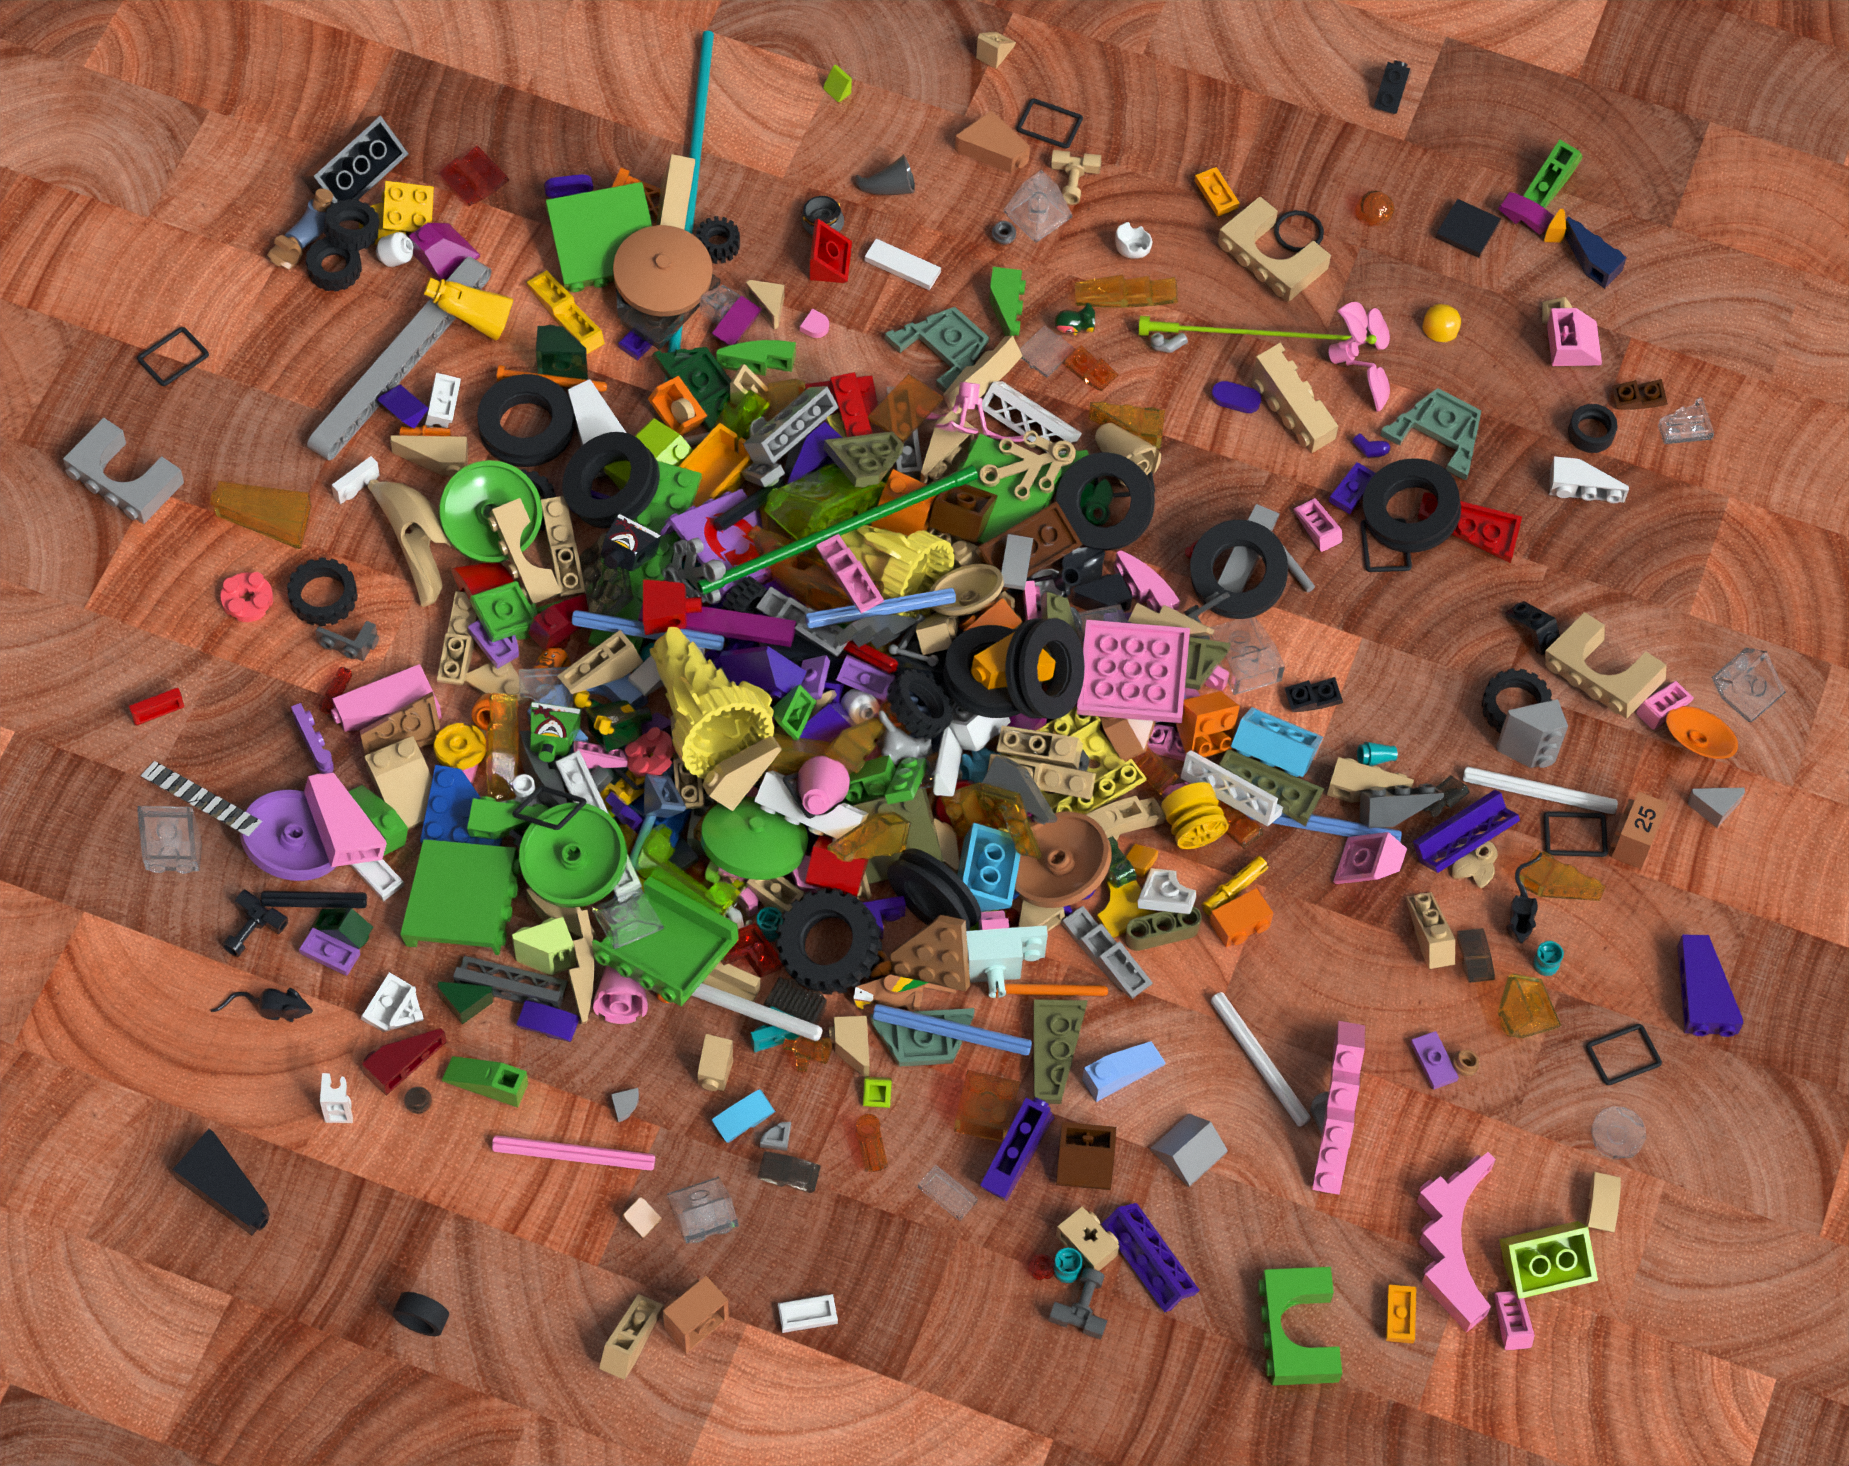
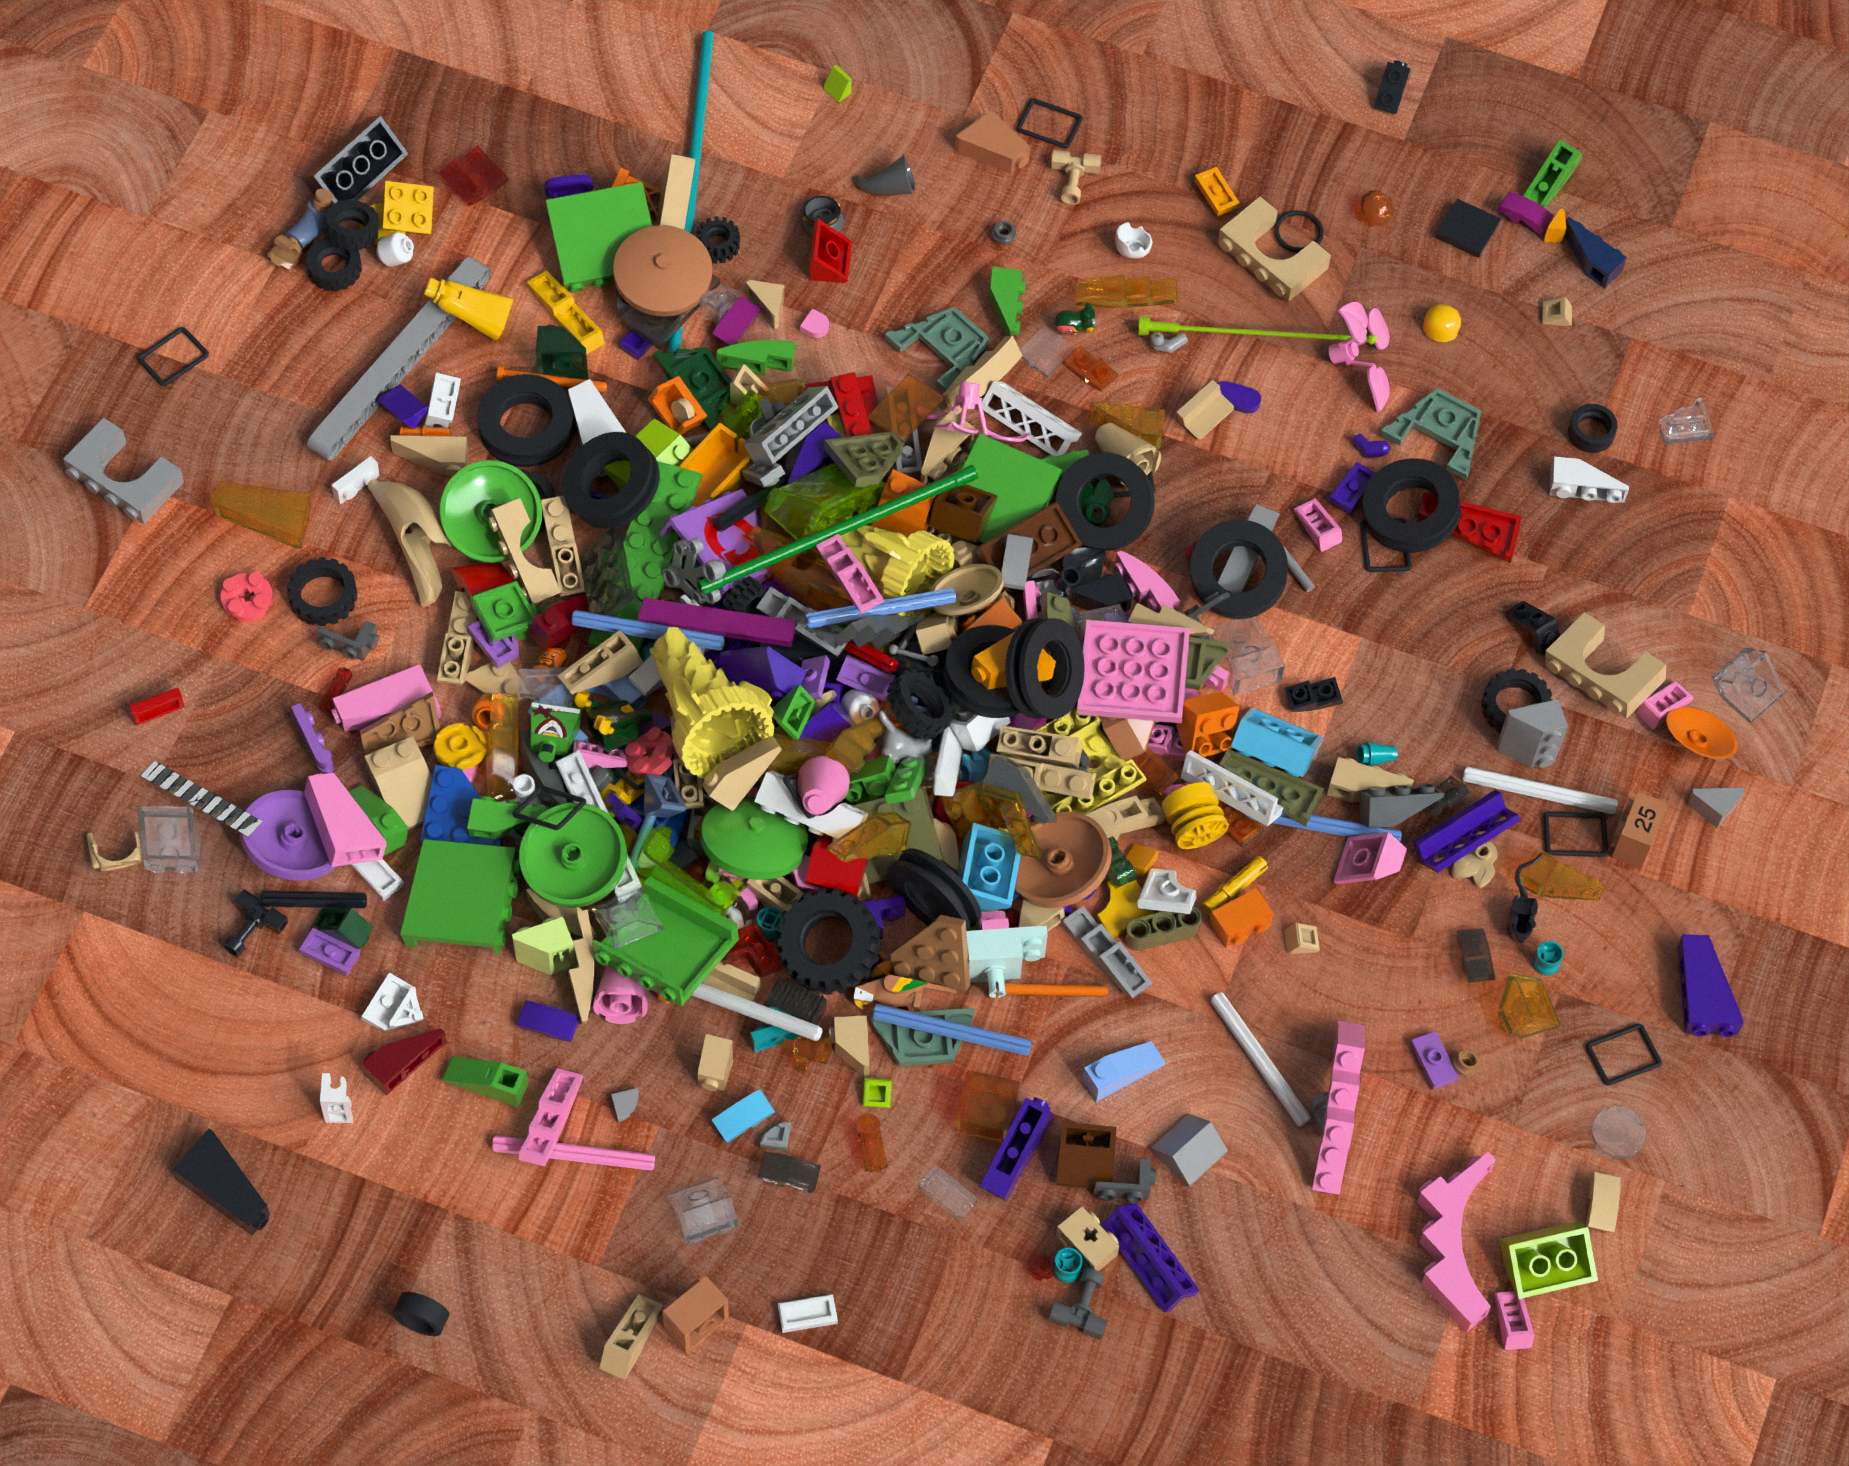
(106, 865): none -> tan helmet
(275, 1004): black animal -> none
(418, 1100): clear smoke plate -> none
(441, 249): magenta slope -> none
(465, 999): dark green slope -> none
(511, 988): dark grey fence -> none
(551, 1117): none -> bright pink slope
(629, 544): black torso -> none
(641, 1218): slope -> none
(666, 606): red torso -> none
(768, 411): none -> dark grey tile
(902, 264): white tile -> none
(993, 48): tan slope -> none
(1031, 462): tan plant -> none
(1038, 207): clear slope -> none
(1055, 1040): olive wing -> none
(1132, 1192): none -> dark grey bracket
(1204, 411): none -> tan panel
(1288, 1361): bright green arch -> none
(1293, 399): tan wedge -> none
(1301, 939): none -> tan slope
(1401, 1314): light orange plate -> none
(1432, 930): tan slope -> none
(1573, 338): bright pink slope -> none
(1633, 396): reddish brown slope -> none

